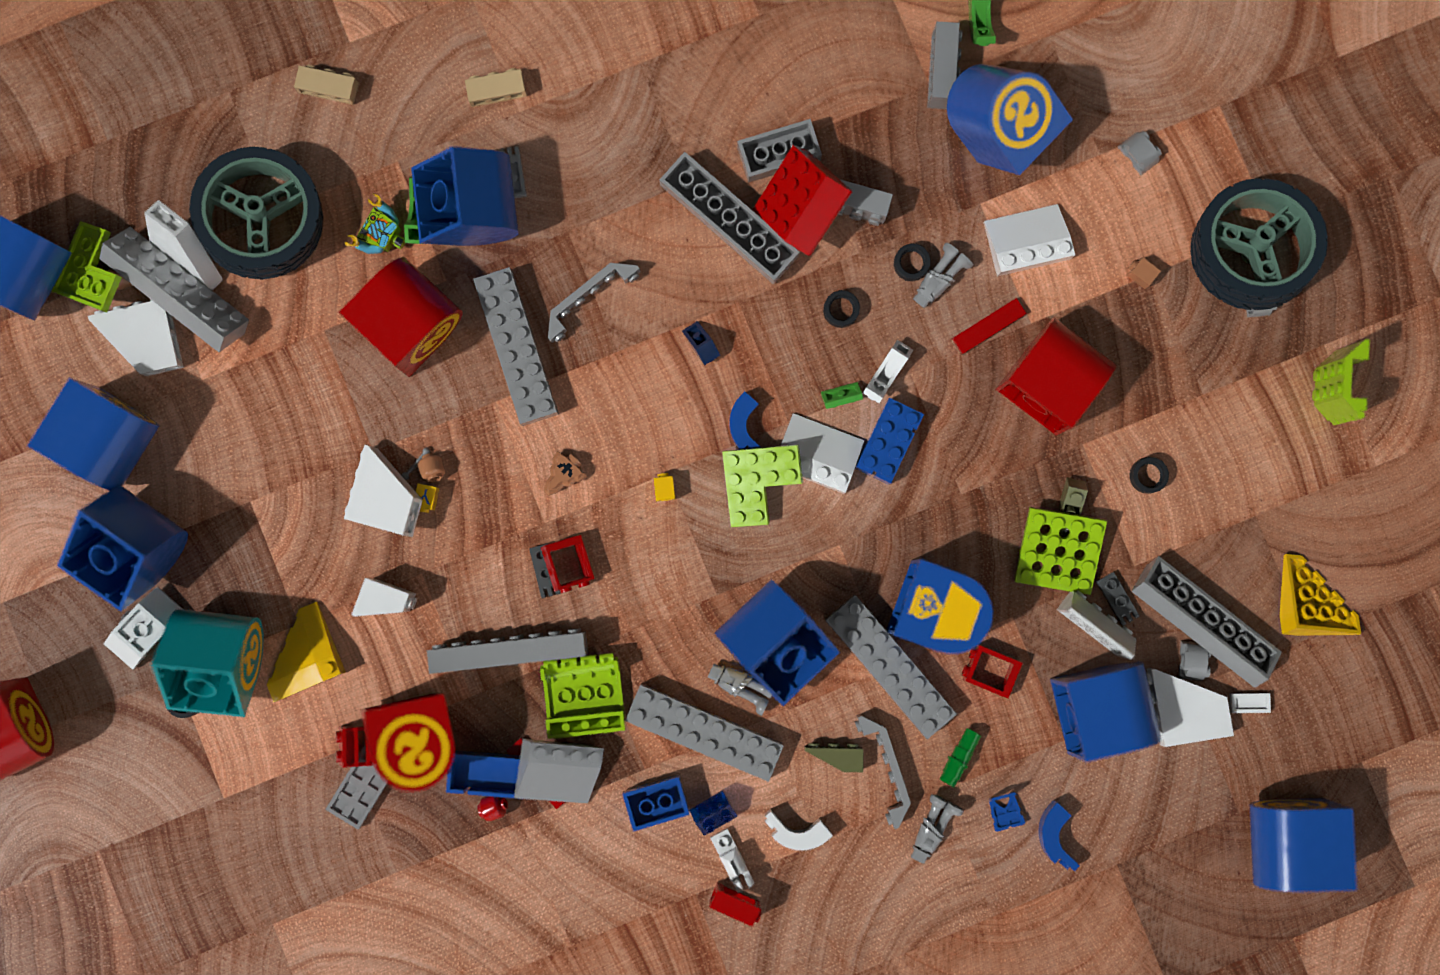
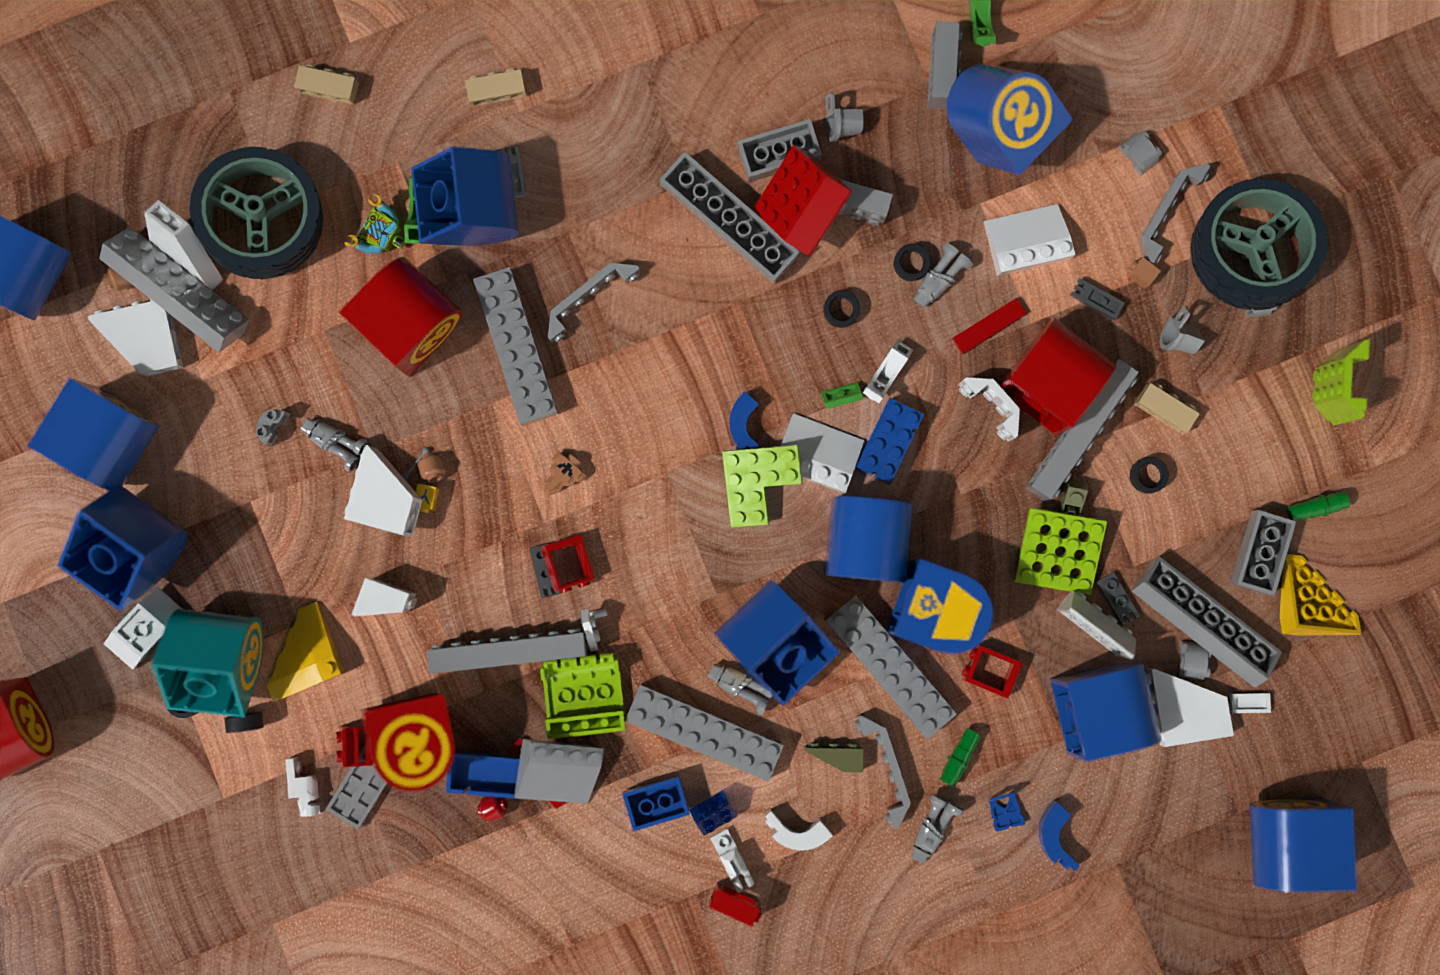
(81, 277): lime plate -> none
(250, 722): none -> black tyre
(268, 423): none -> light grey cylinder
(302, 787): none -> white plate
(327, 438): none -> light grey piece
(589, 623): none -> white plate
(664, 487): yellow brick -> none
(701, 343): dark blue slope -> none
(841, 122): none -> light grey container
(868, 539): none -> blue brick
(1005, 406): none -> white slope
(1073, 442): none -> light grey brick
(1097, 299): none -> dark grey hinge
(1167, 408): none -> tan brick
(1180, 335): none -> light grey container
(1194, 175): none -> light grey slope
(1263, 552): none -> light grey brick
(1319, 506): none -> green piece

